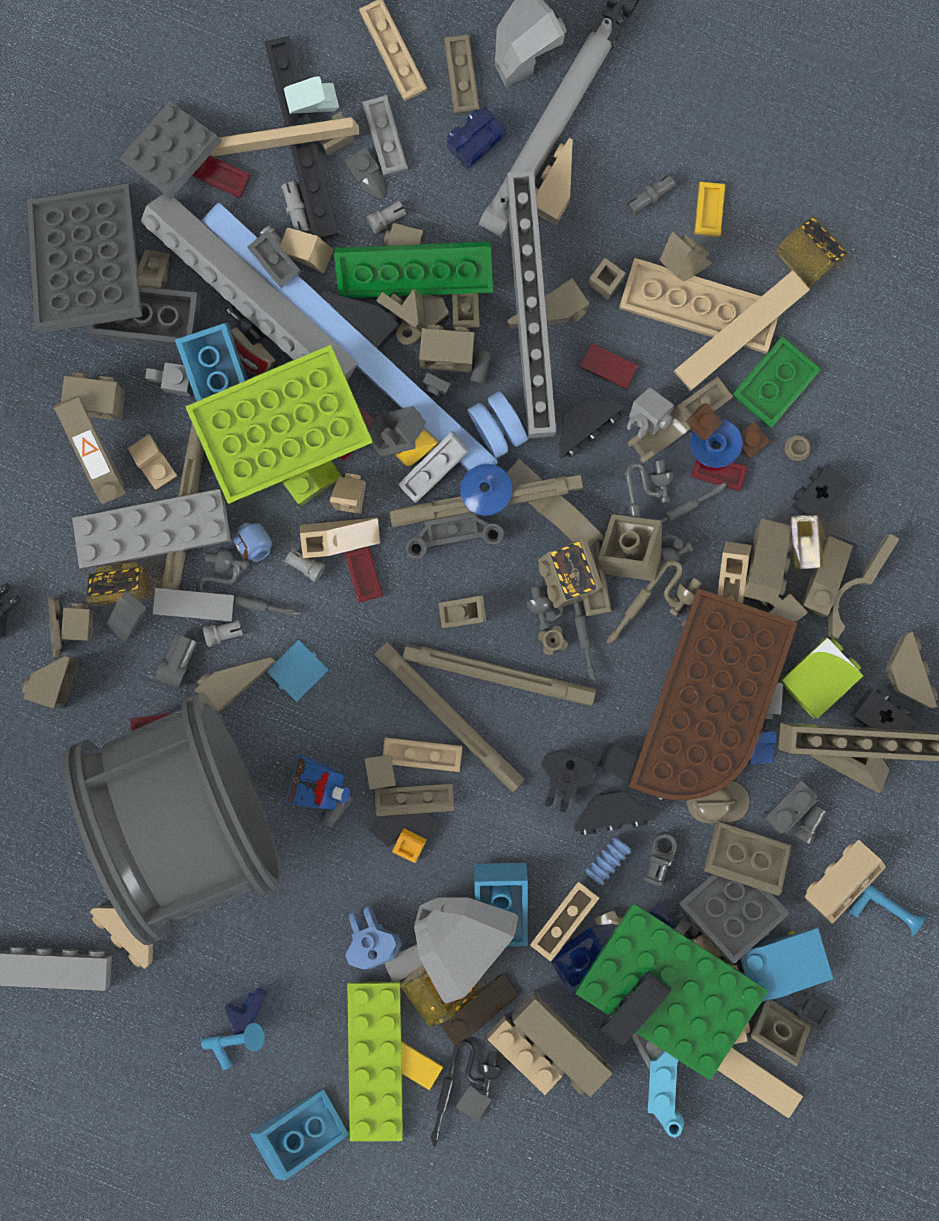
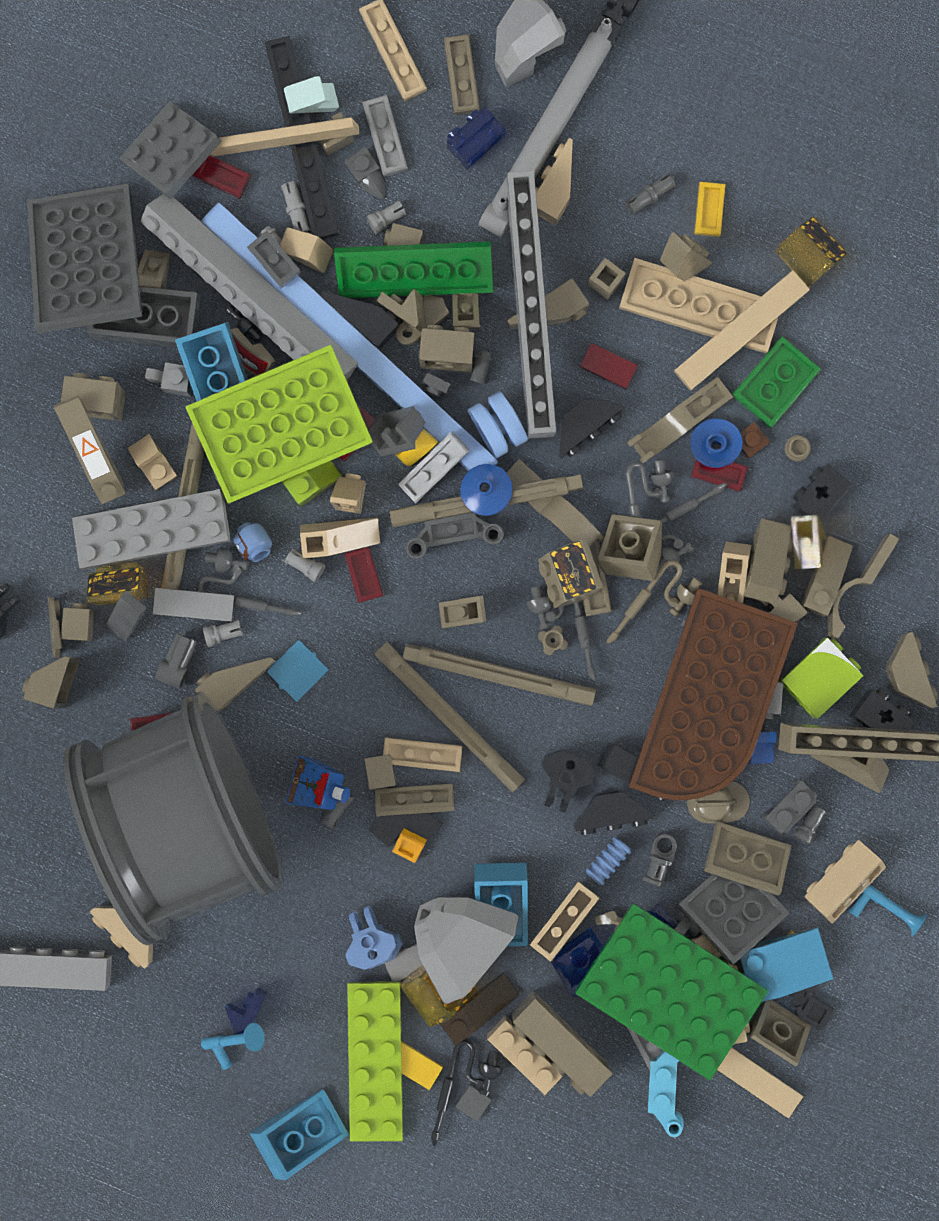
(635, 1008): black beam -> none
(650, 413): light grey brick -> none
(704, 421): reddish brown plate -> none

